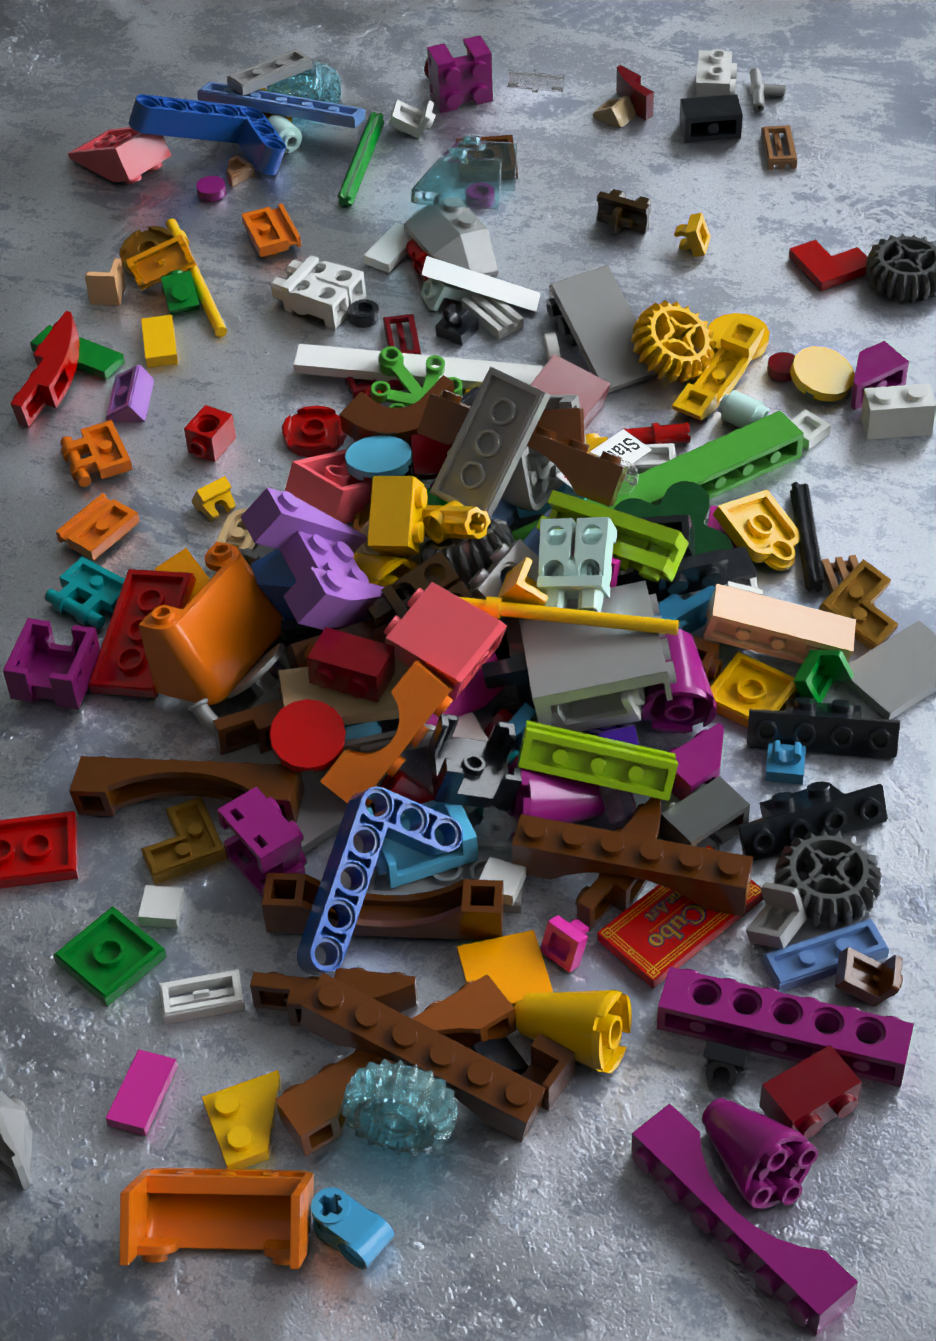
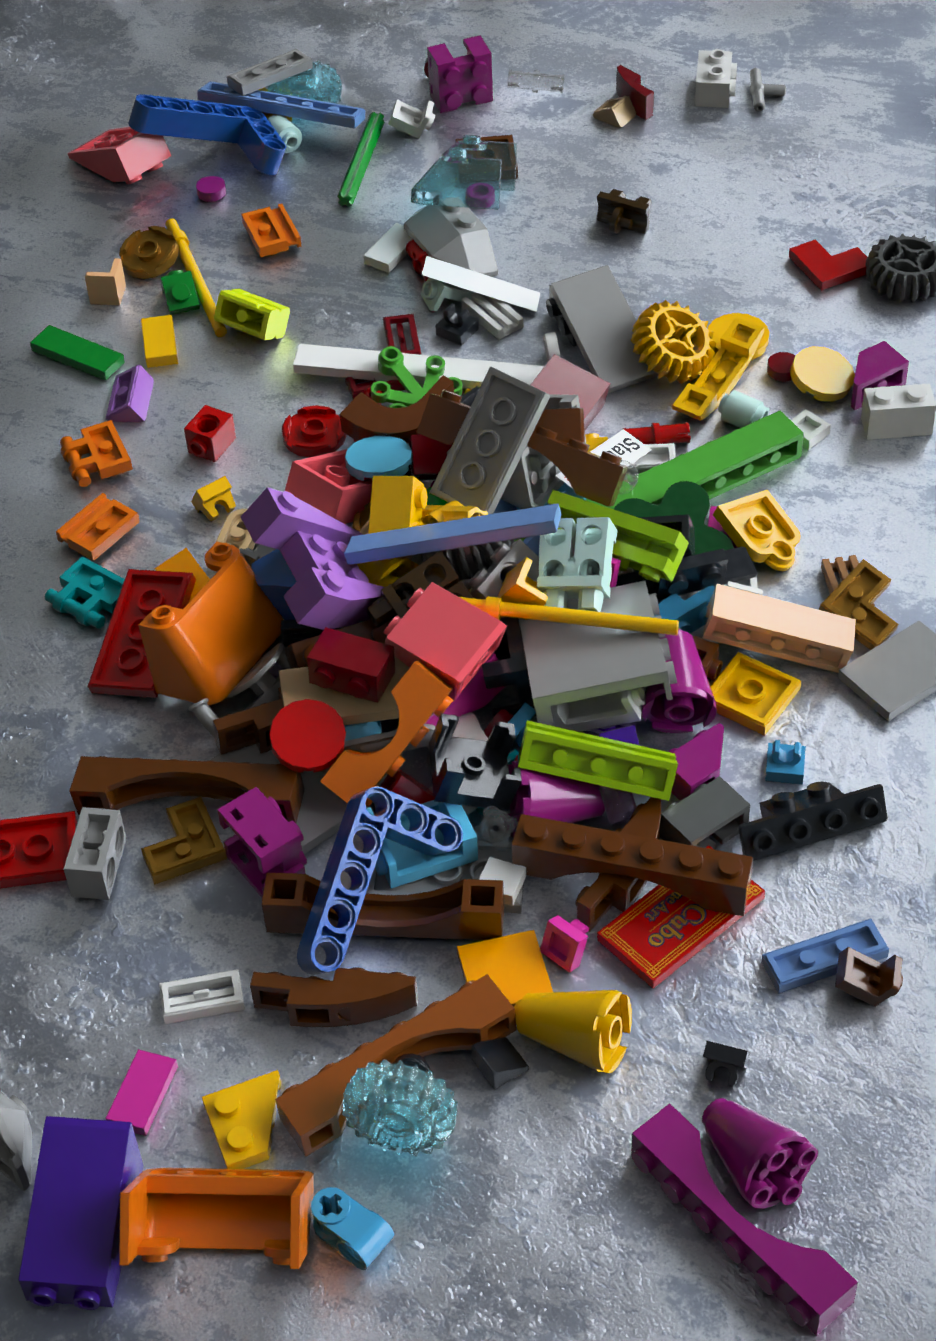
(51, 670): magenta piece -> none
(55, 370): red slope -> none
(75, 1212): none -> dark purple slope
(95, 853): none -> light grey brick
(110, 956): green tile -> none
(159, 260): light orange hinge -> none
(161, 906): white tile -> none
(238, 170): medium nougat tile -> none
(251, 314): none -> neon yellow brick
(320, 289): white hips -> none
(362, 1023): reddish brown arch -> none
(363, 313): black tile -> none
(453, 534): none -> medium blue tile
(551, 1068): reddish brown panel -> none
(696, 235): yellow tile -> none
(710, 118): black brick -> none
(764, 1034): magenta brick -> none
(779, 159): medium nougat tile -> none
(779, 917): light grey bracket -> none
(808, 541): black axle -> none
(812, 1093): dark red brick -> none
(820, 671): green bracket -> none
(824, 728): black bracket -> none
(828, 866): dark grey gear -> none

